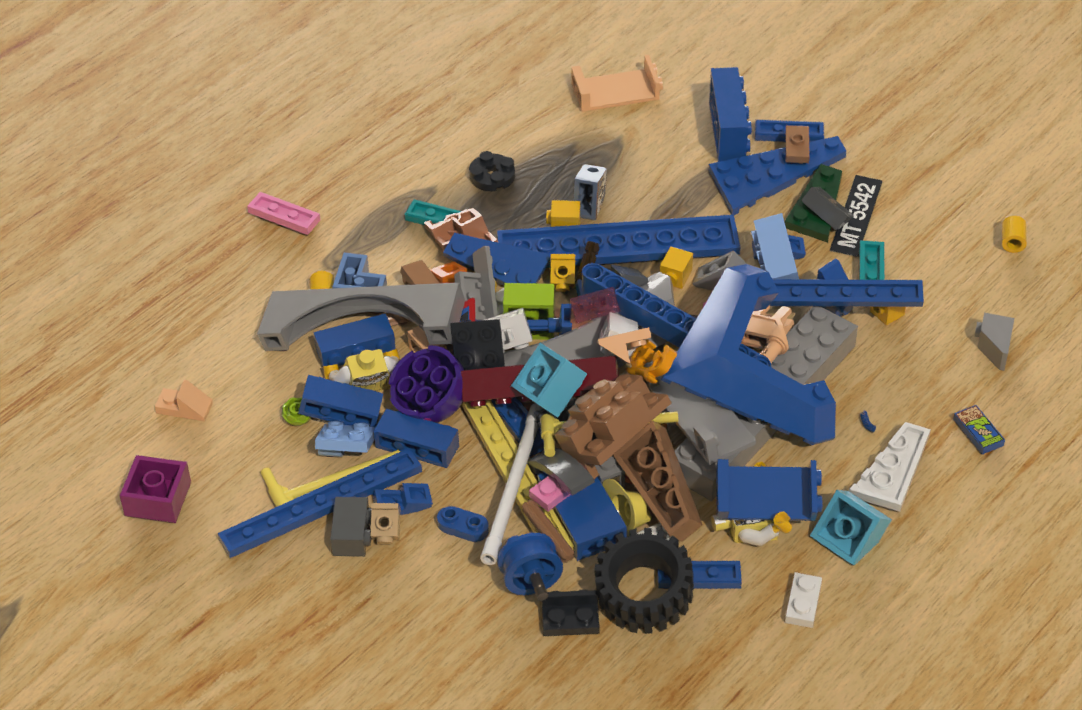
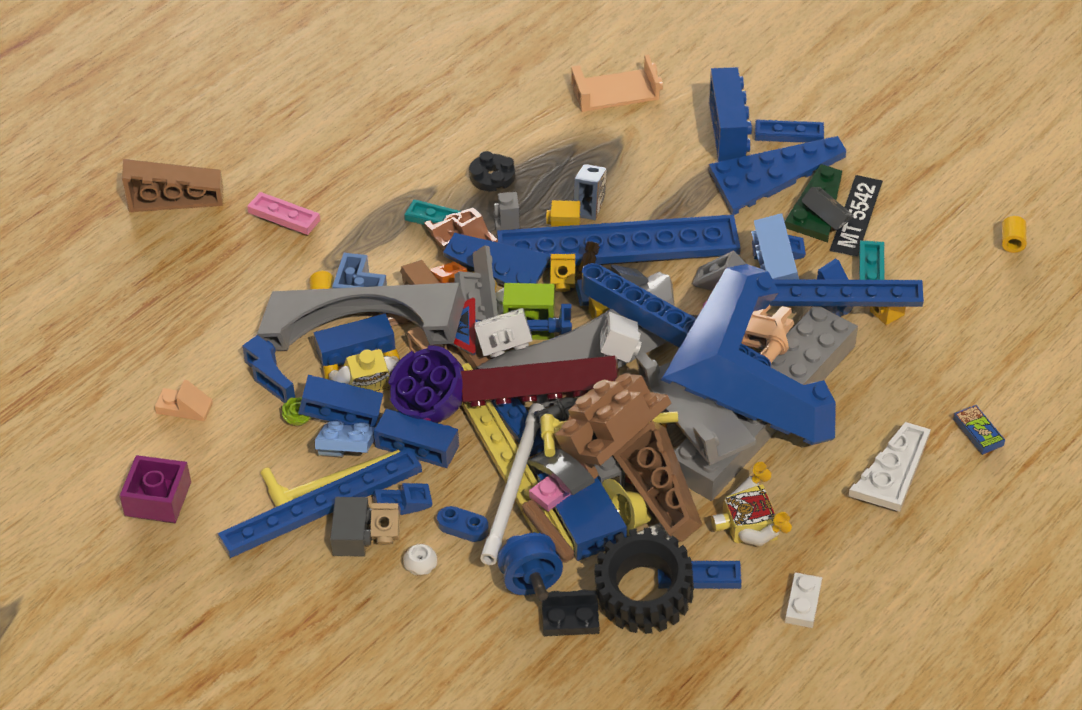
(170, 186): none -> medium nougat wedge
(261, 357): none -> blue slope
(420, 559): none -> white plate
(478, 344): black hinge -> none
(507, 211): none -> light grey brick
(549, 379): medium azure slope -> none
(594, 305): clear pink hips -> none
(617, 343): light nougat slope -> none
(661, 361): light orange helmet -> none
(677, 265): yellow brick -> none
(765, 491): blue panel -> none
(797, 144): medium nougat plate -> none
(850, 526): medium azure slope -> none
(869, 424): blue leg -> none
(995, 338): light grey slope -> none

